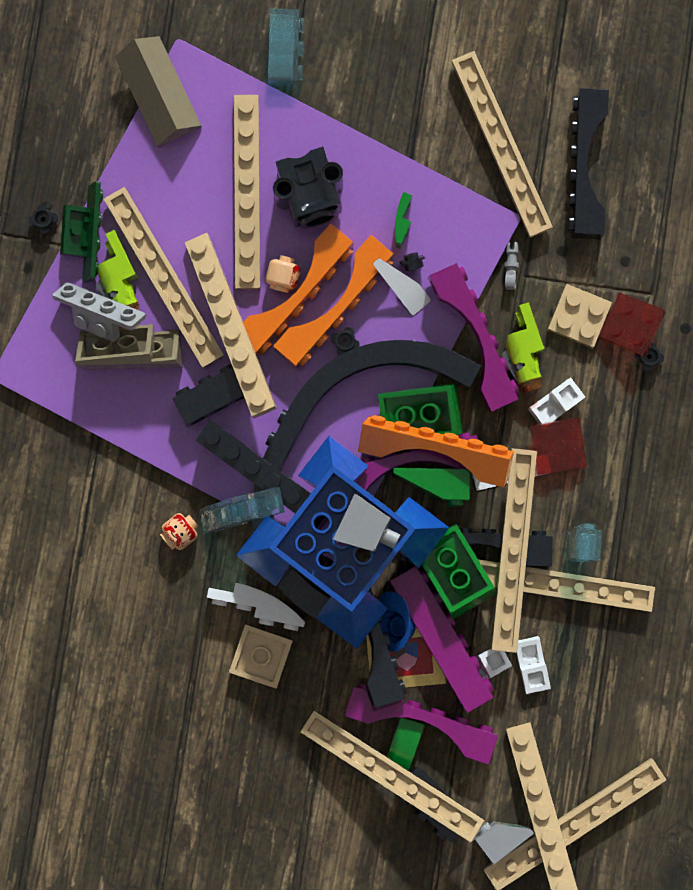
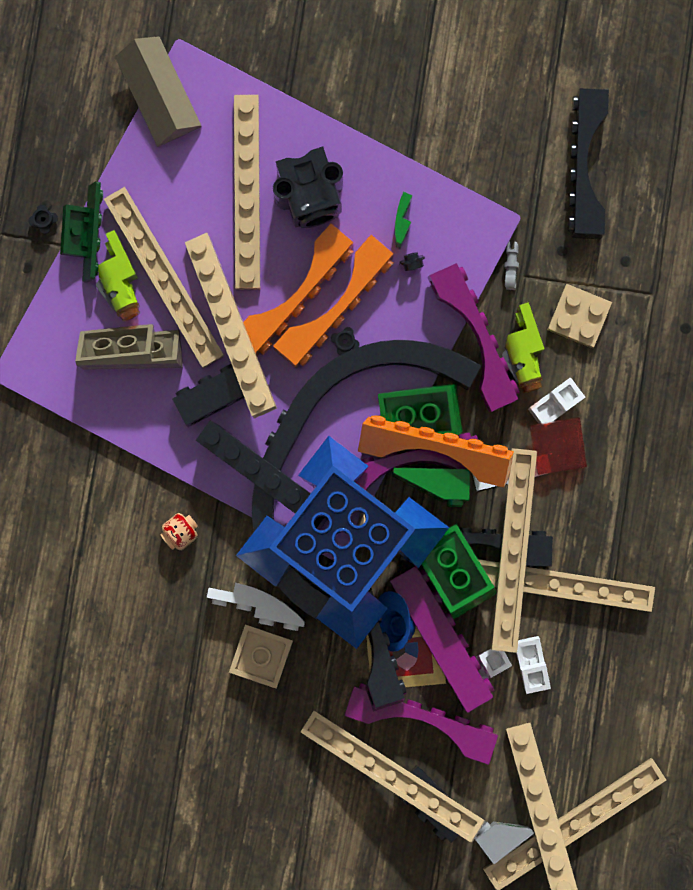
(98, 313): light grey bracket -> none
(241, 510): clear light blue slope -> none
(283, 274): light nougat head -> none
(285, 48): clear light blue brick -> none
(365, 526): light grey torso -> none
(405, 288): white sticker -> none
(405, 742): green slope -> none
(501, 144): tan plate -> none
(583, 544): clear light blue brick -> none
(632, 324): clear red plate -> none
(656, 357): black plate -> none

